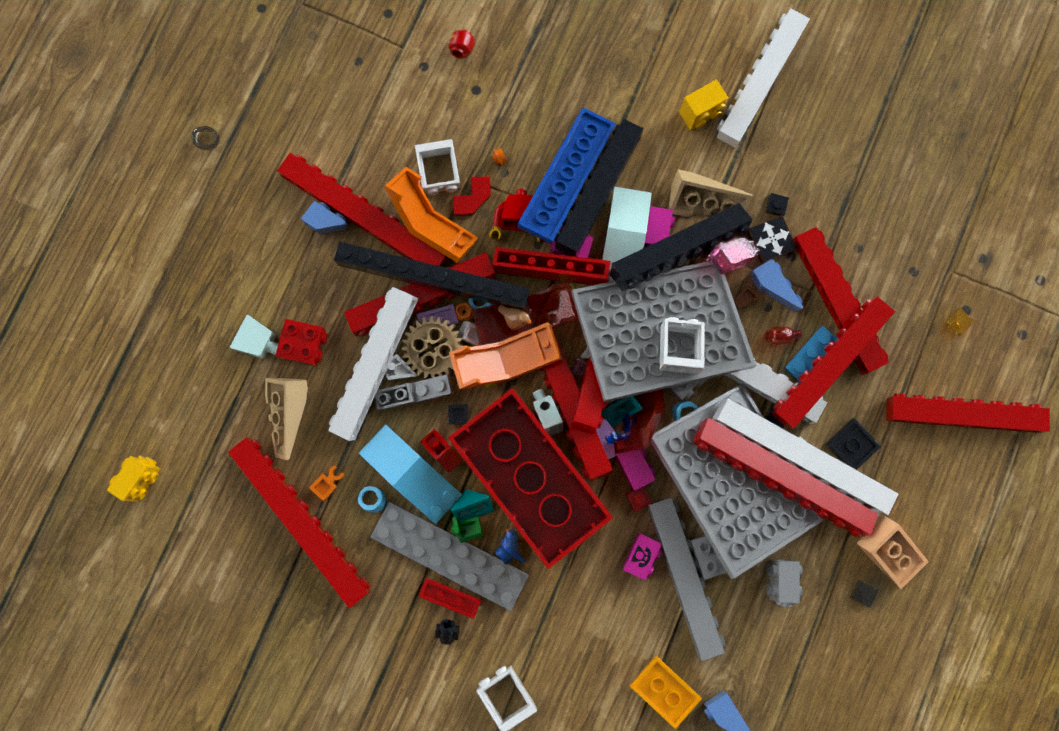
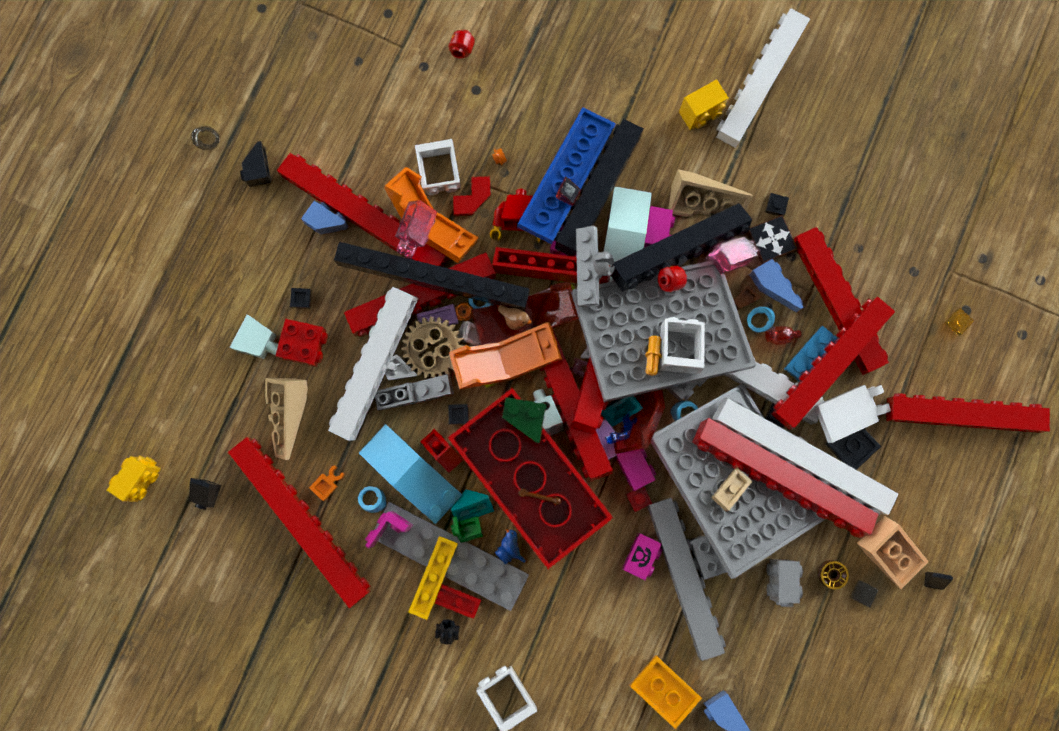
(203, 493): none -> black slope
(256, 166): none -> black slope
(300, 298): none -> black plate
(397, 522): none -> dark pink bracket
(415, 227): none -> clear pink brick
(433, 577): none -> yellow plate
(522, 492): none -> reddish brown hinge
(525, 416): none -> dark green wing
(568, 192): none -> slope
(590, 266): none -> light grey plate
(653, 355): none -> light orange axle
(672, 278): none -> red head
(731, 489): none -> tan plate
(771, 317): none -> medium azure piece
(840, 579): none -> reddish brown wheel
(850, 412): none -> white tile
(937, 580): none -> black slope

